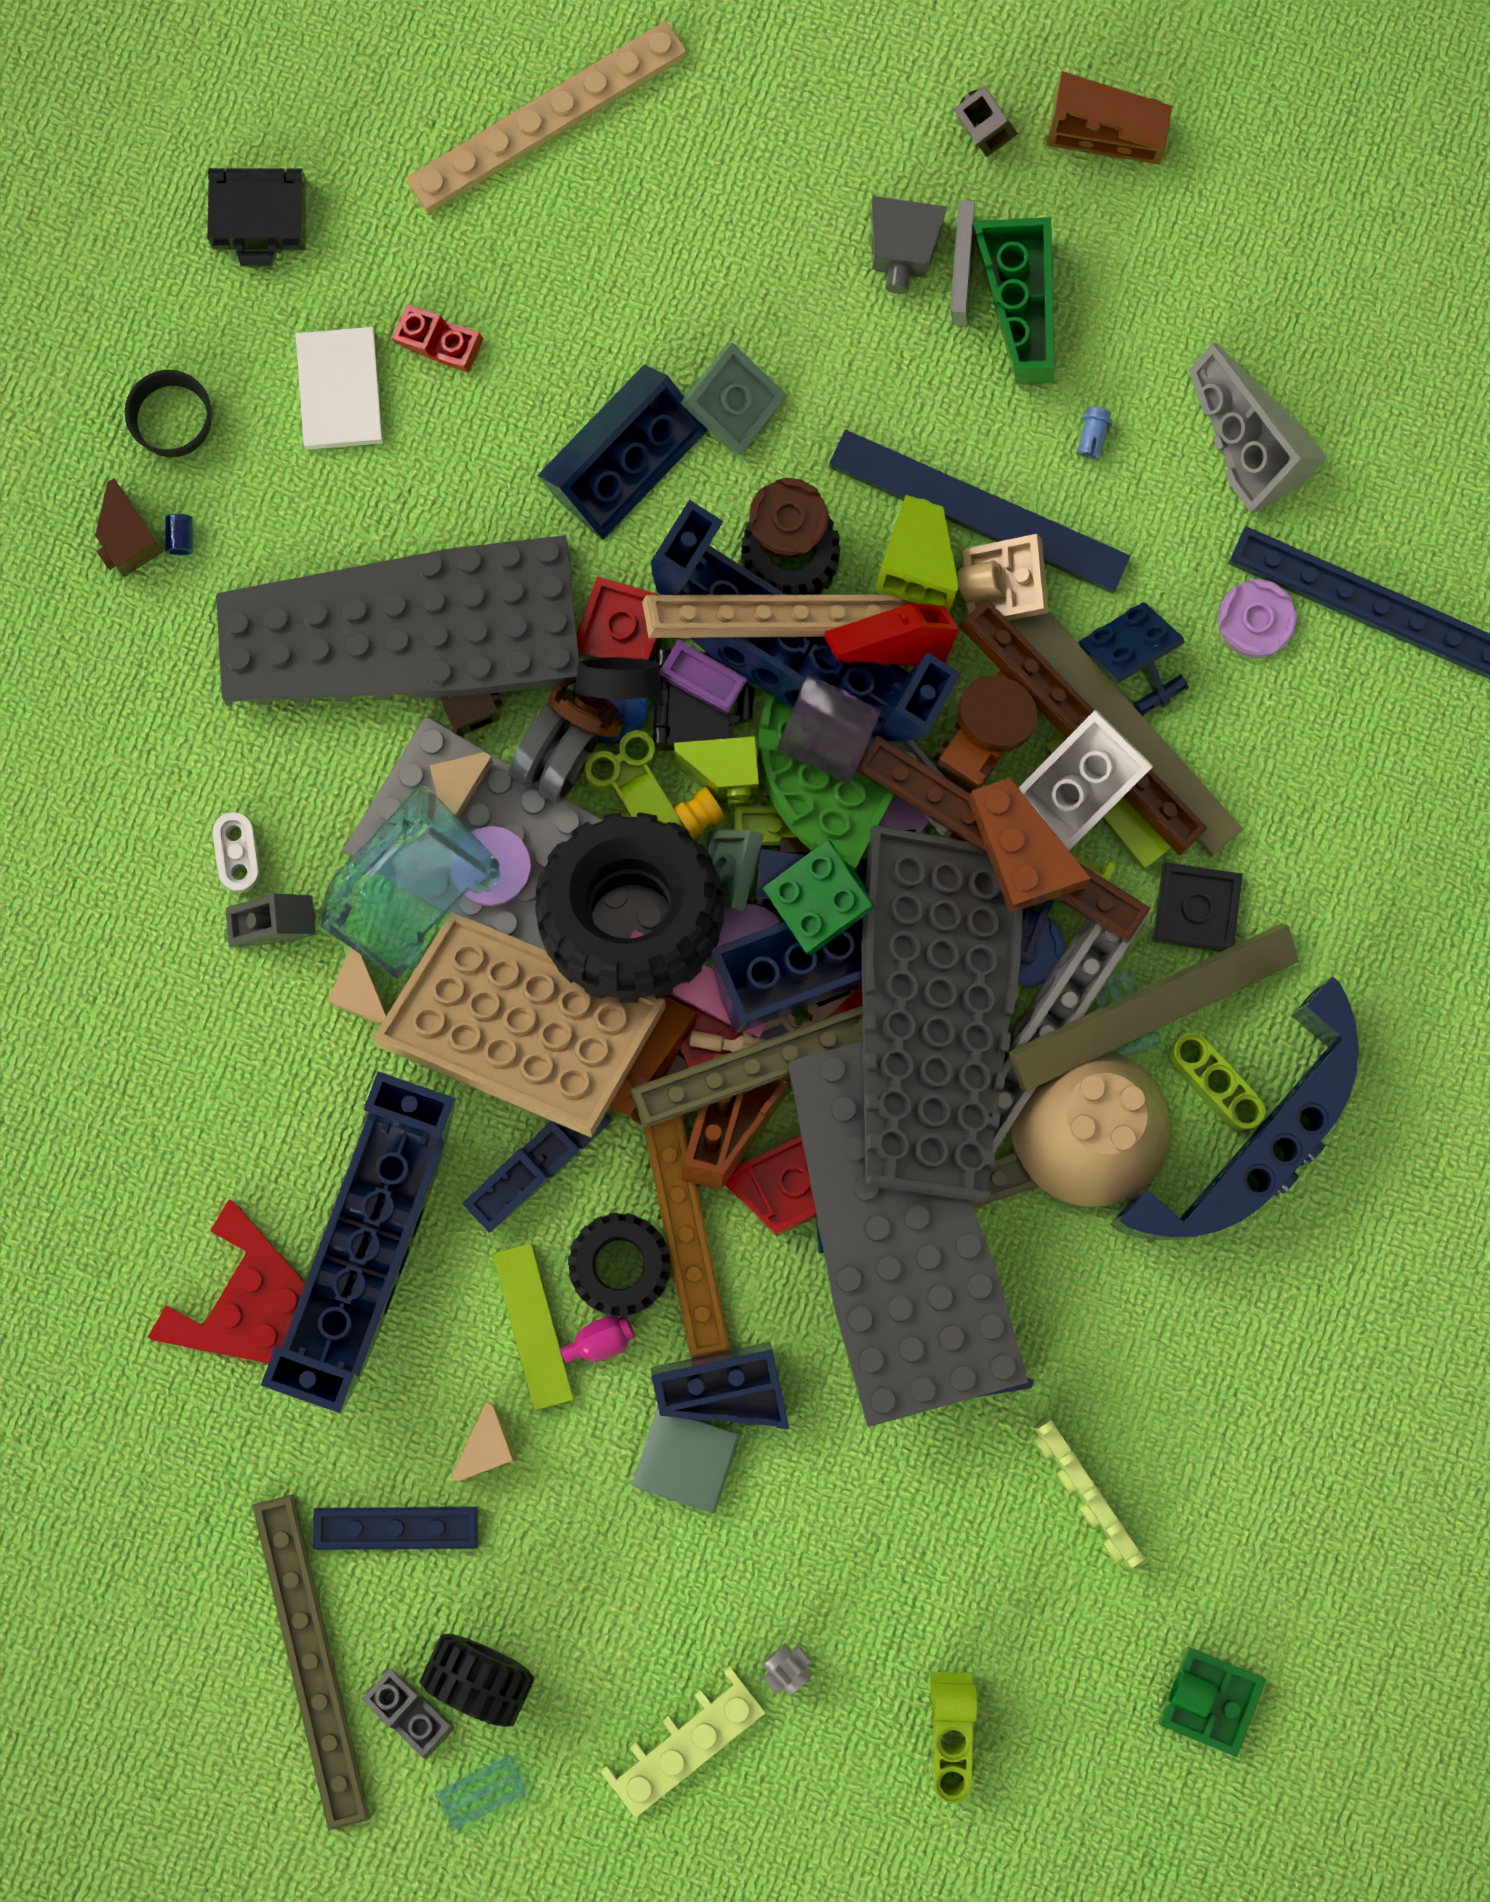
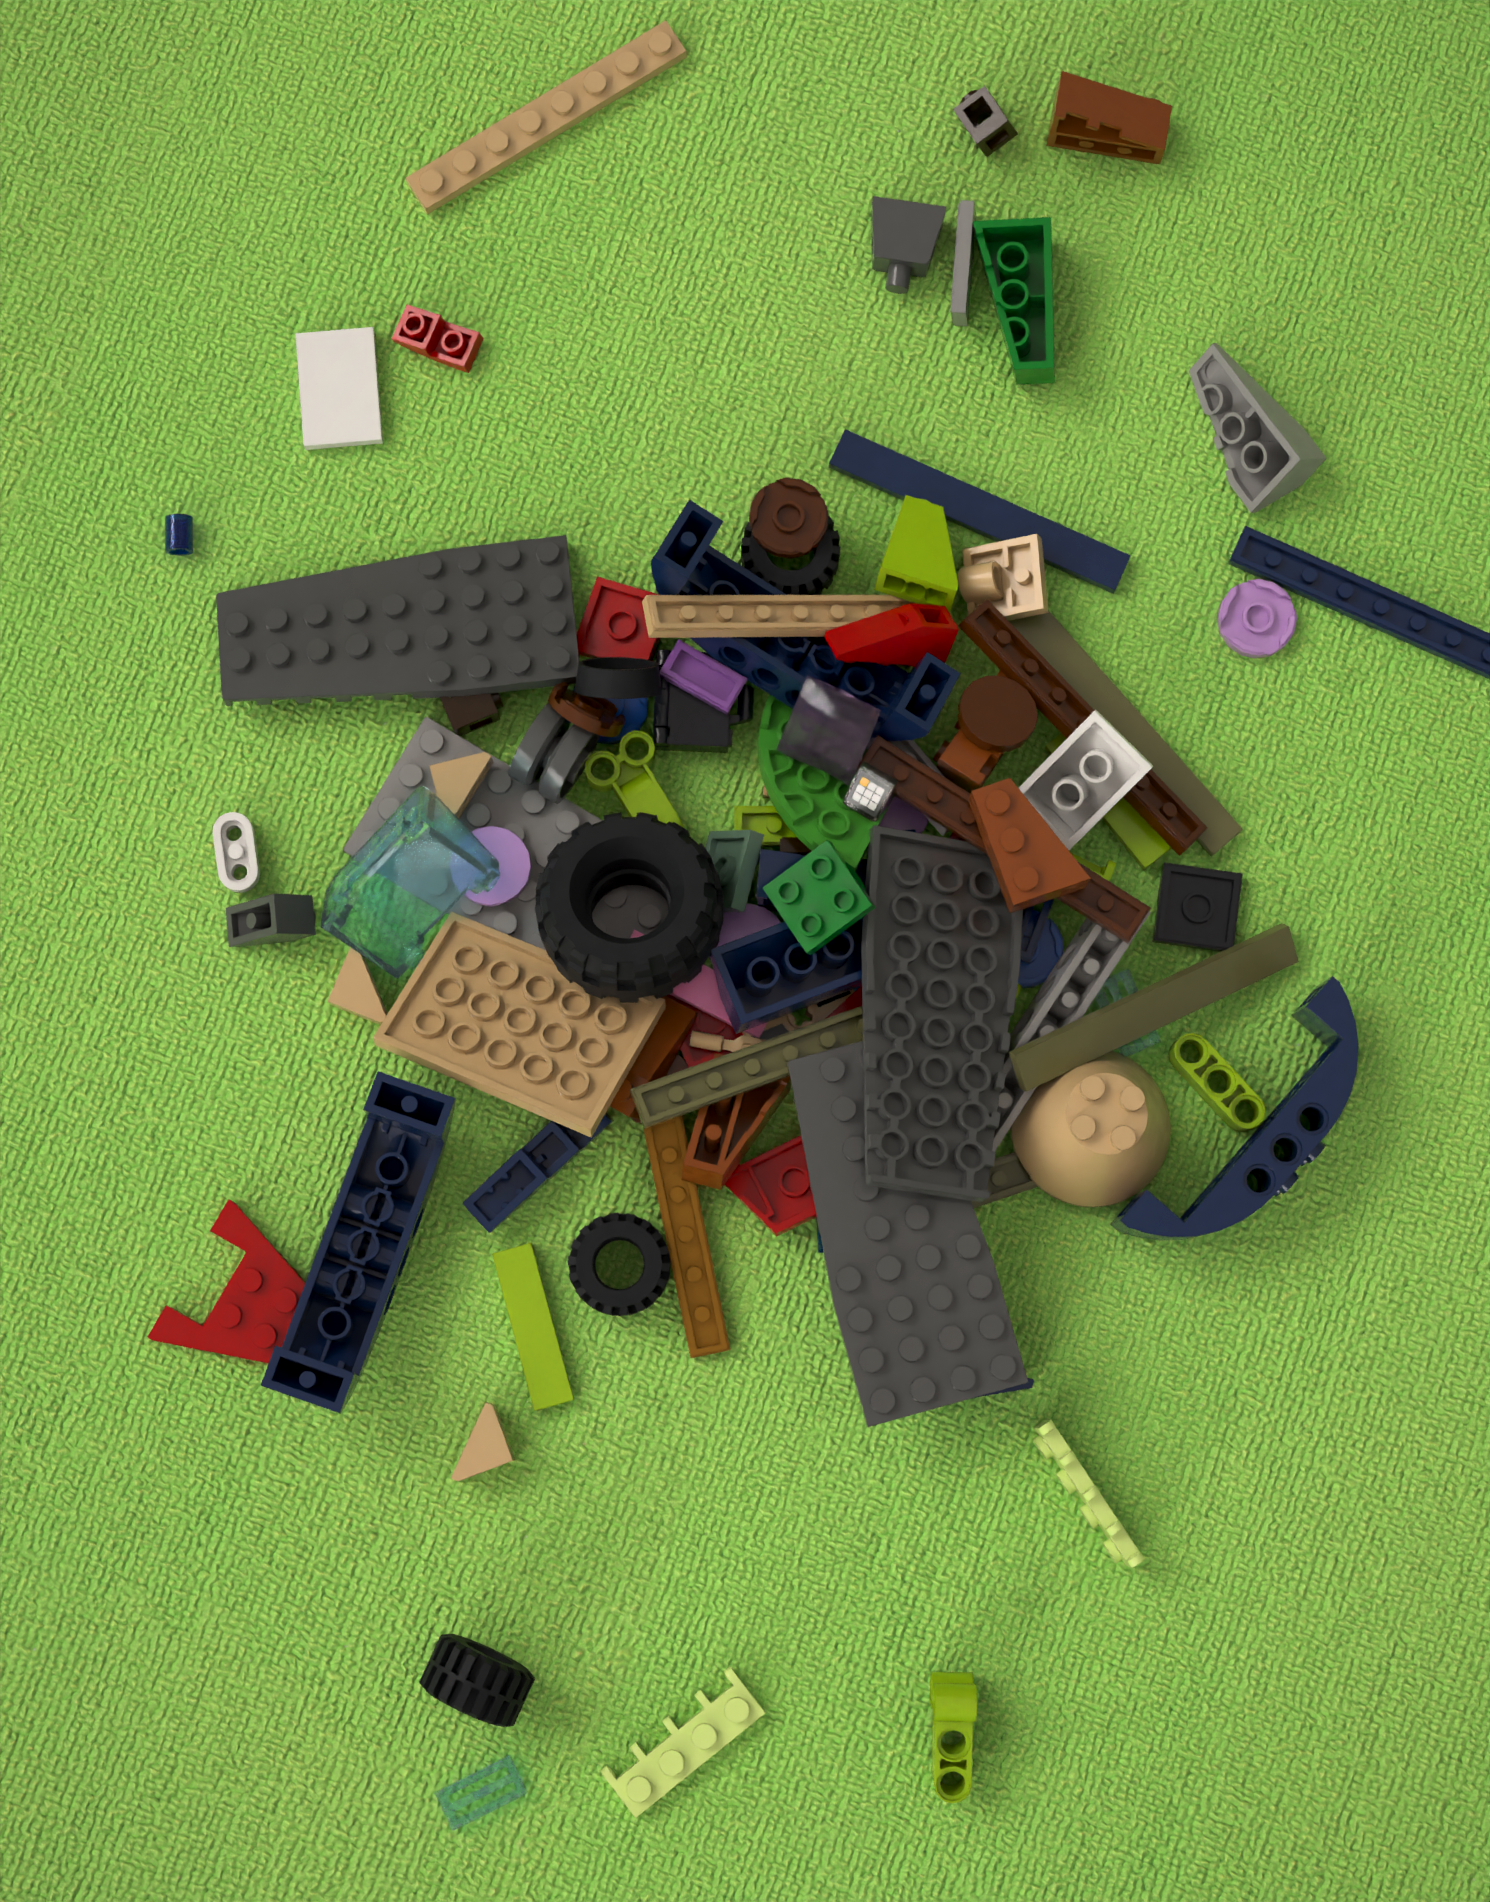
(123, 533): reddish brown slope -> none
(151, 383): black tyre -> none
(256, 212): black piece -> none
(311, 1662): olive tile -> none
(395, 1528): dark blue tile -> none
(408, 1713): dark grey slope -> none
(600, 1340): dark pink plant -> none
(623, 451): dark blue slope -> none
(686, 1461): sand green slope -> none
(699, 813): yellow wheel -> none
(723, 767): lime slope -> none
(723, 1387): dark blue wedge -> none
(733, 399): sand green plate -> none
(787, 1669): light grey gear -> none
(870, 792): none -> slope
(1094, 432): medium blue pin -> none
(1133, 645): dark blue plate -> none
(1212, 1701): green plate -> none

